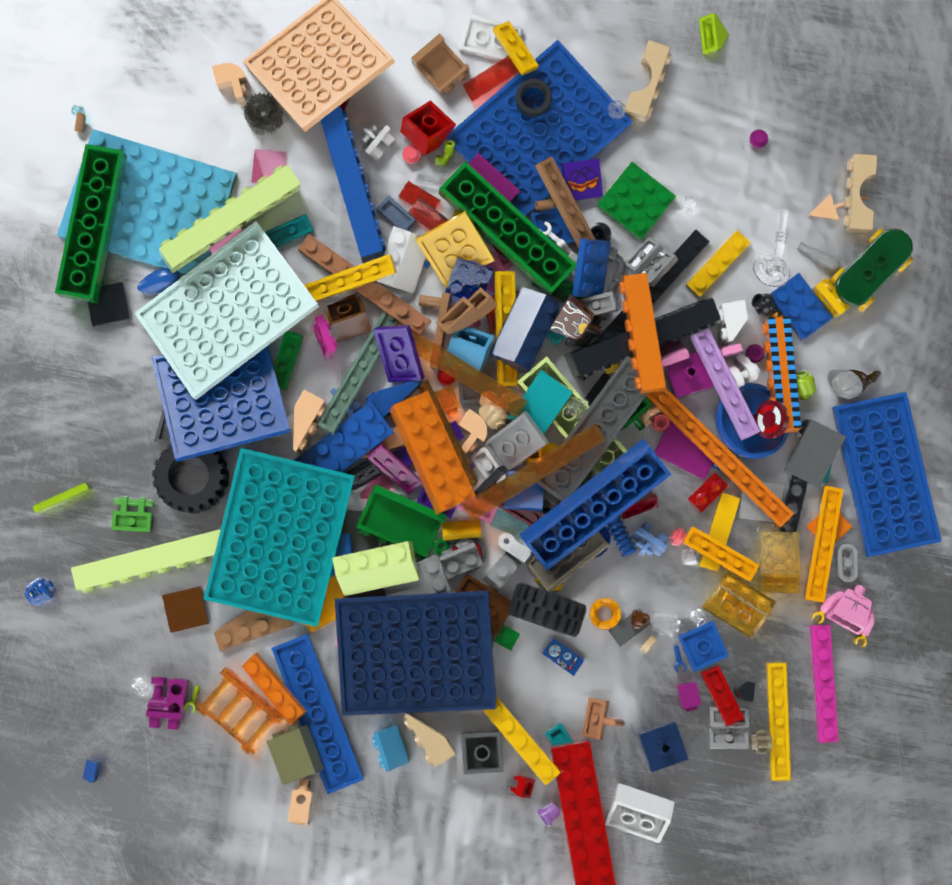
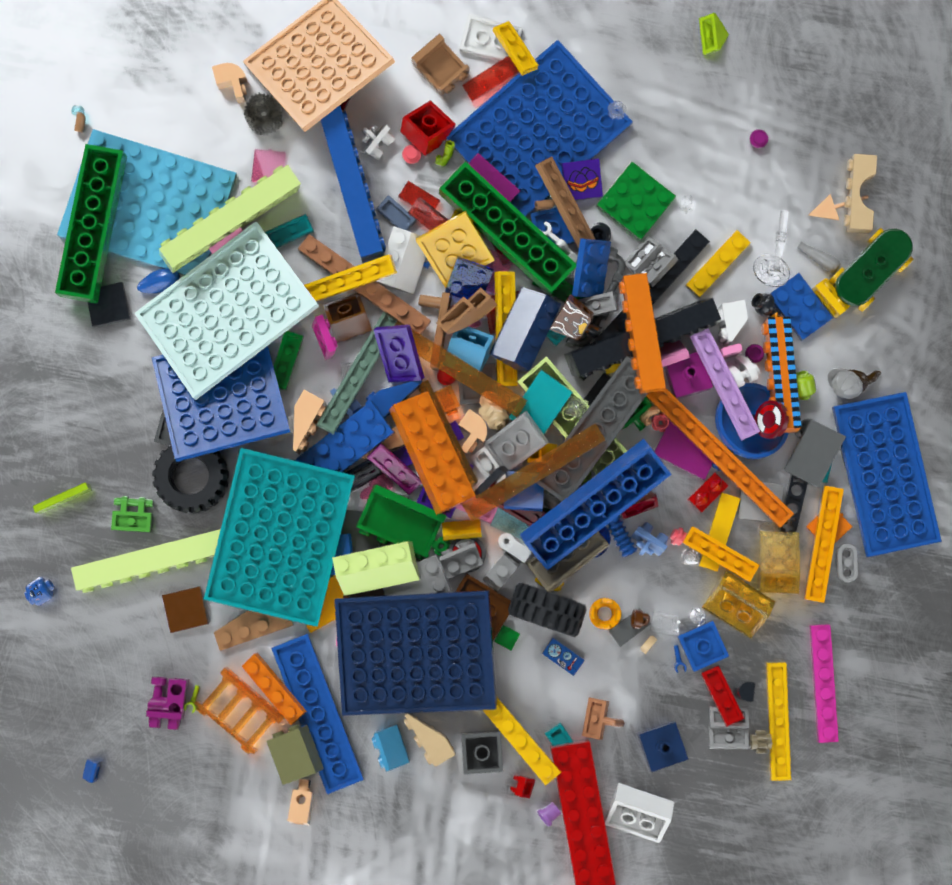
(139, 686): clear plate -> none
(533, 83): black tyre -> none
(639, 102): tan arch -> none
(688, 696): magenta brick -> none
(850, 611): bright pink torso -> none

